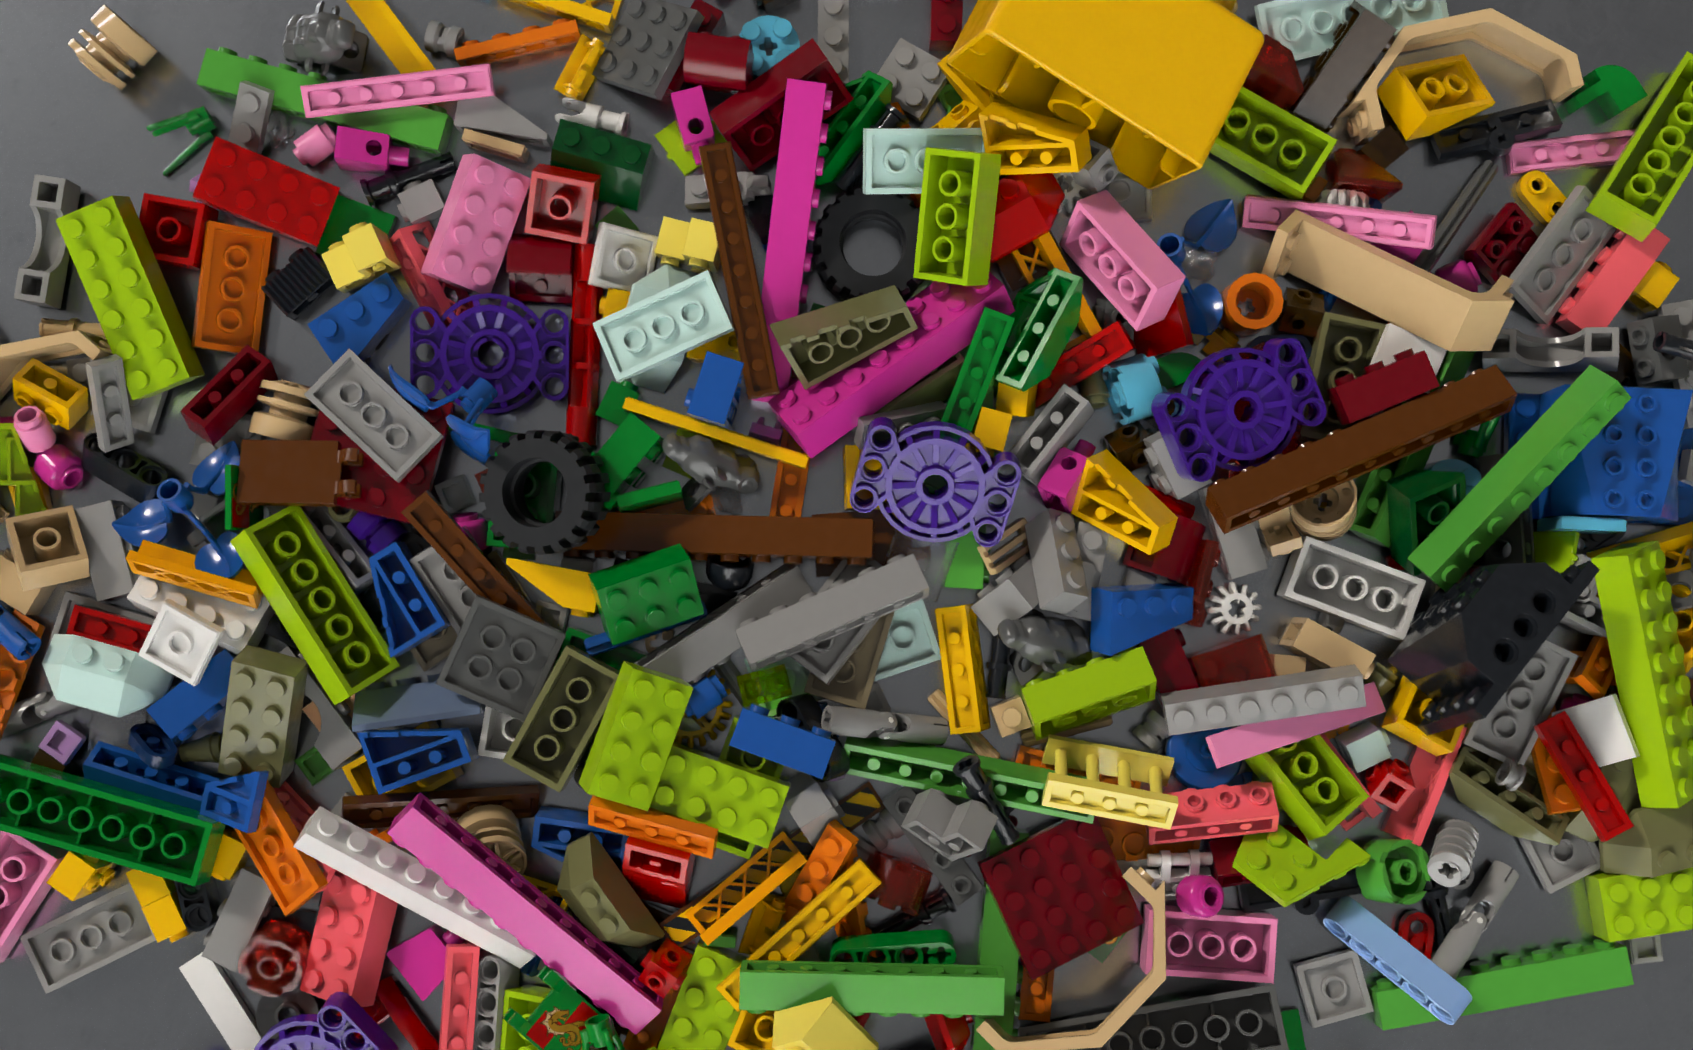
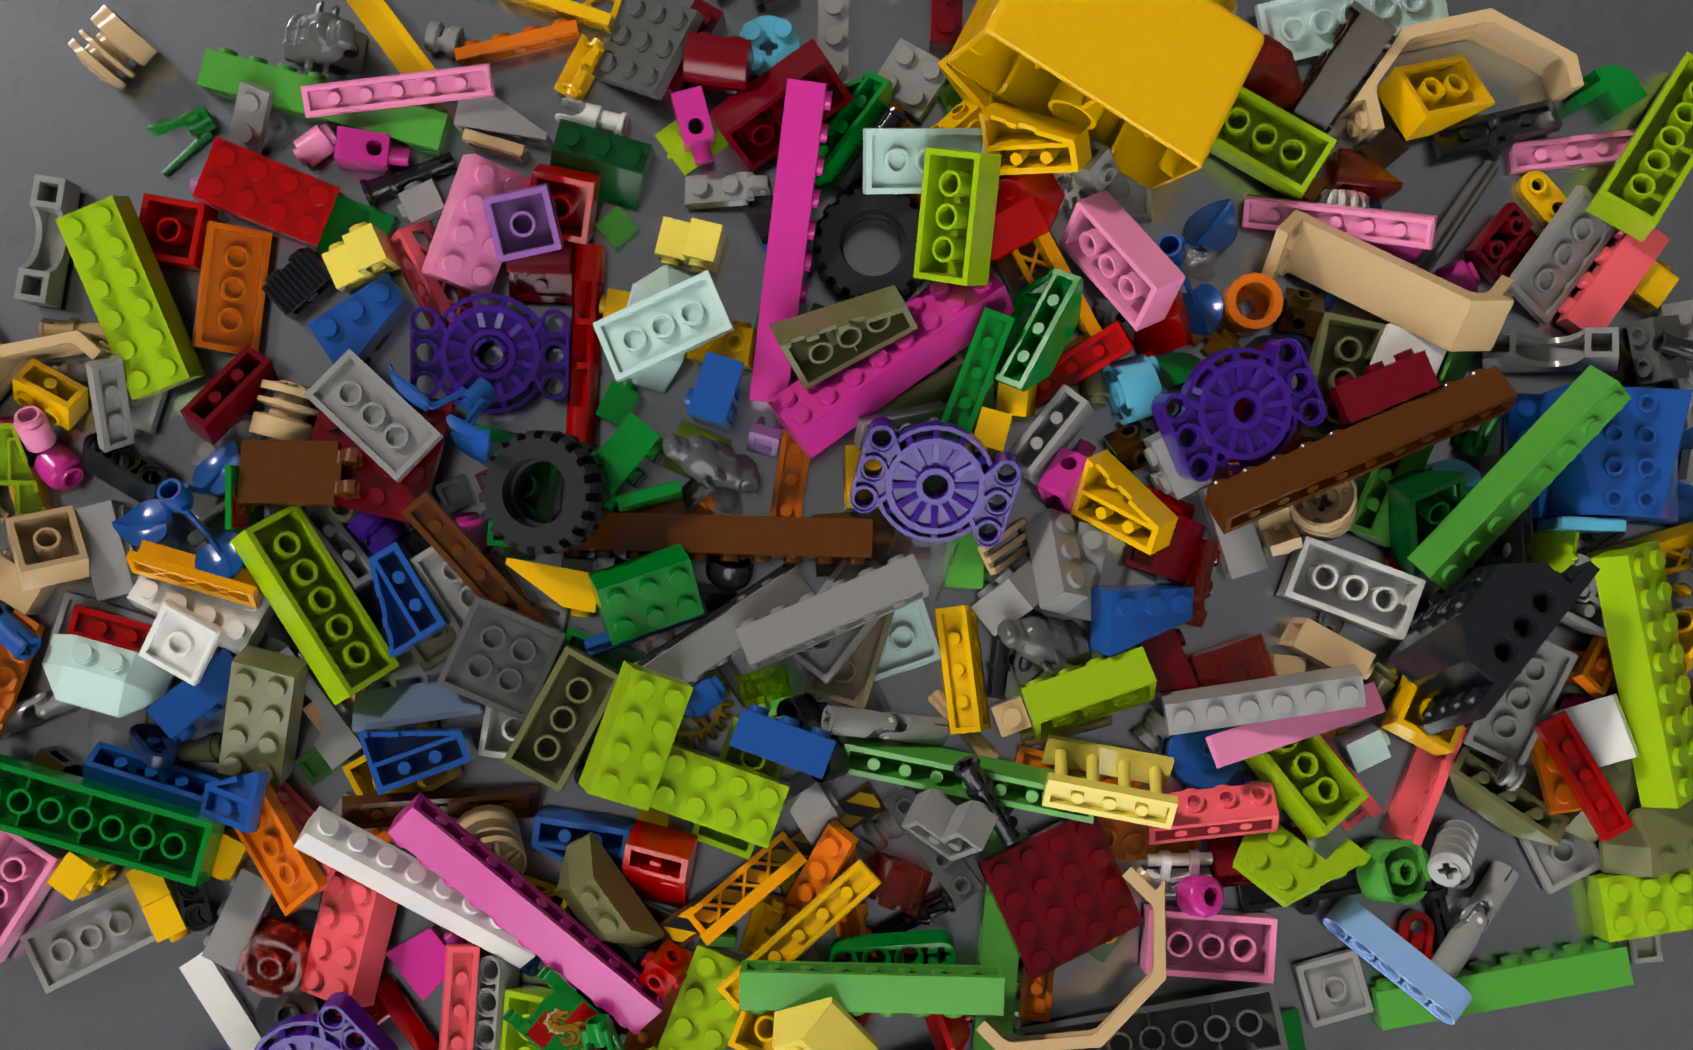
(62, 742): lavender tile -> none
(523, 222): none -> medium lavender brick
(621, 257): white tile -> none
(653, 827): orange plate -> none
(715, 432): yellow tile -> none
(739, 270): reddish brown tile -> none
(1223, 605): white gear -> none
(1390, 783): red brick -> none

